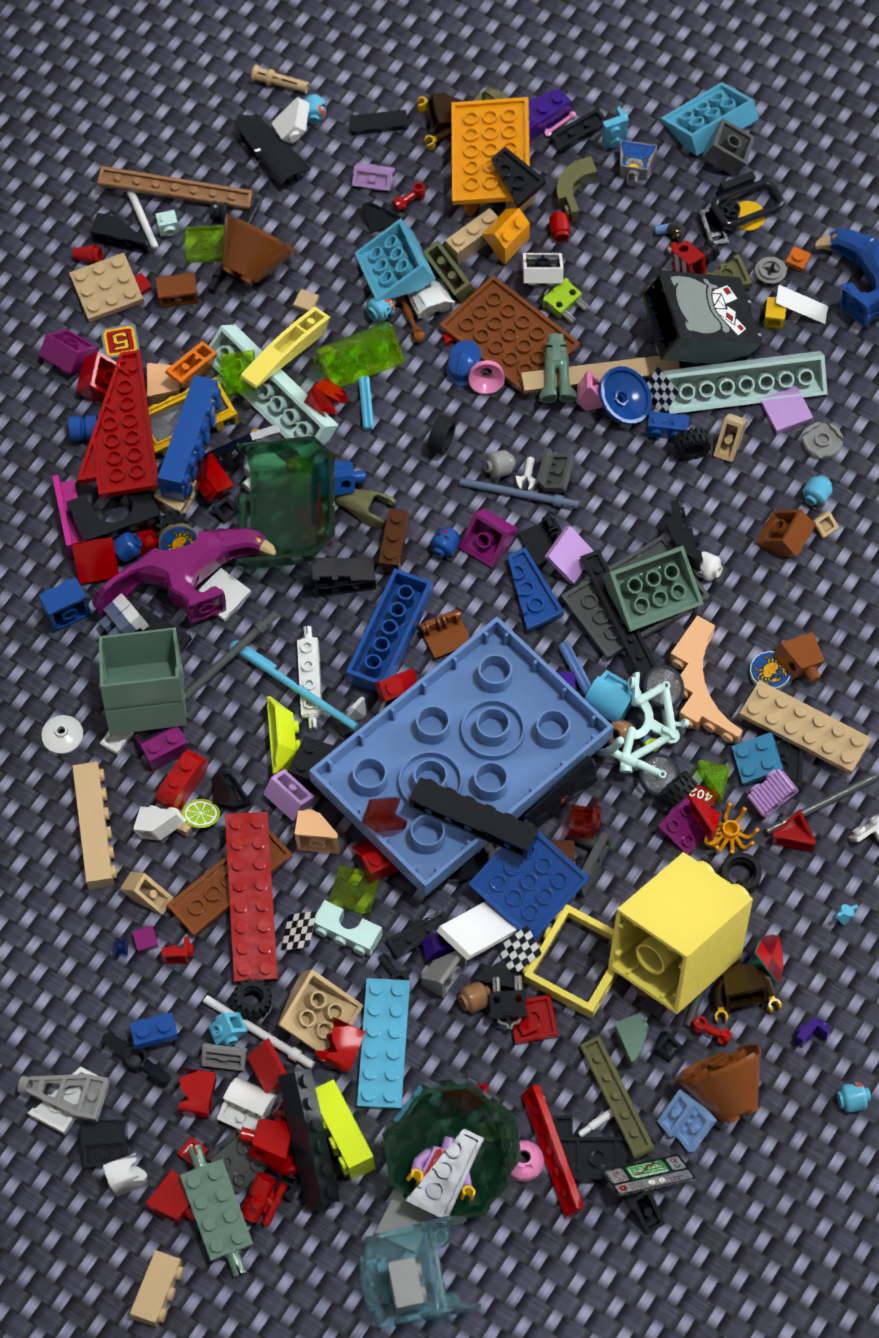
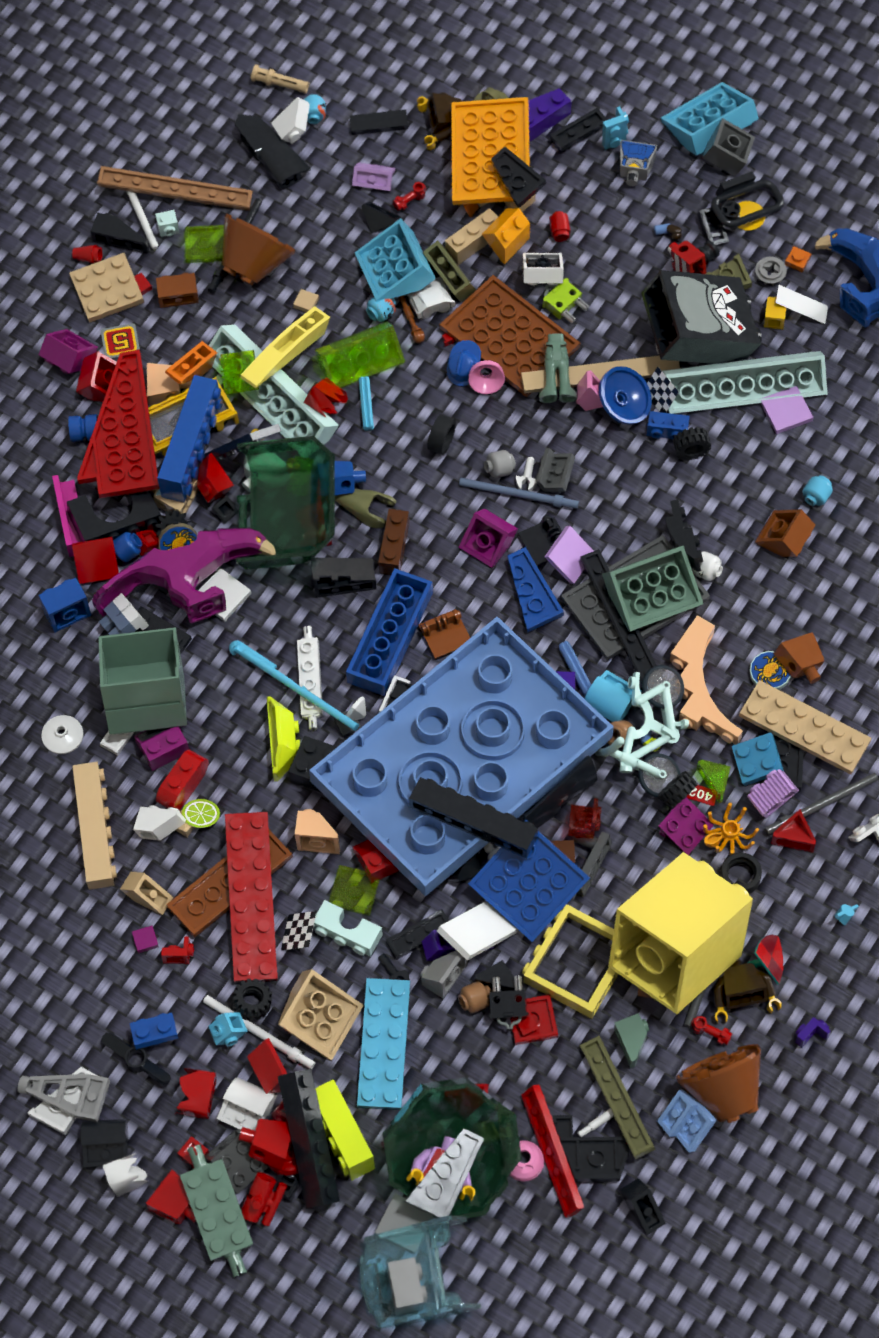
(121, 946): clear blue bush -> none
(157, 1289): tan brick -> none
(218, 210): black wheel -> none
(223, 1053): light grey tile -> none
(228, 791): black slope -> none
(260, 627): dark grey bar -> none
(288, 794): lavender brick -> none
(344, 1044): red piece -> none
(382, 816): clear red panel -> none
(395, 685): red slope -> none
(445, 542): blue head -> none
(519, 950): sticker -> none
(547, 132): bright pink hinge -> none
(571, 179): olive arch -> none
(648, 1174): sticker -> none
(667, 1046): black slope -> none
(705, 816): red slope -> none
(730, 437): tan slope -> none
(822, 440): light grey tile -> none
(825, 523): tan slope -> none
(853, 1097): medium azure head -> none

